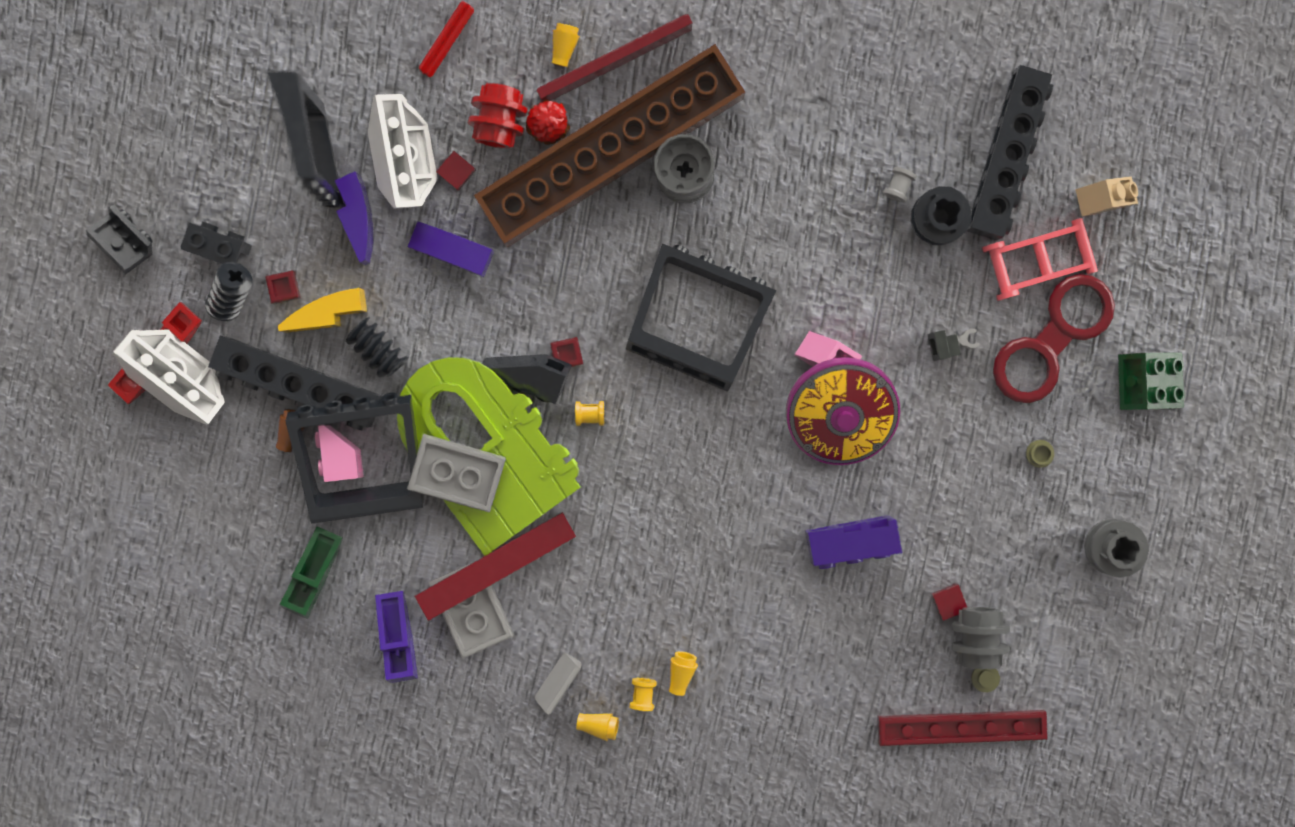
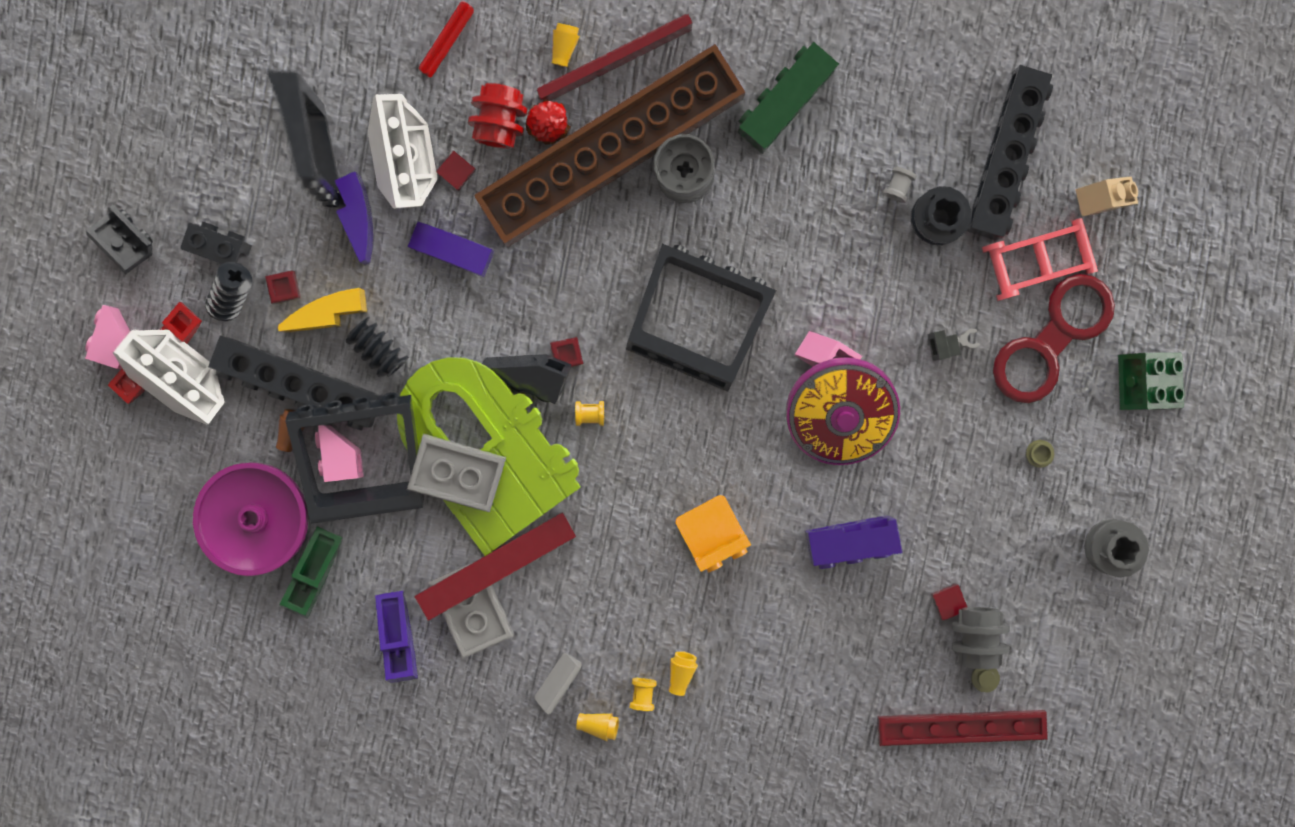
(107, 336): none -> bright pink slope
(250, 518): none -> magenta dish
(712, 533): none -> light orange bracket
(788, 96): none -> dark green brick

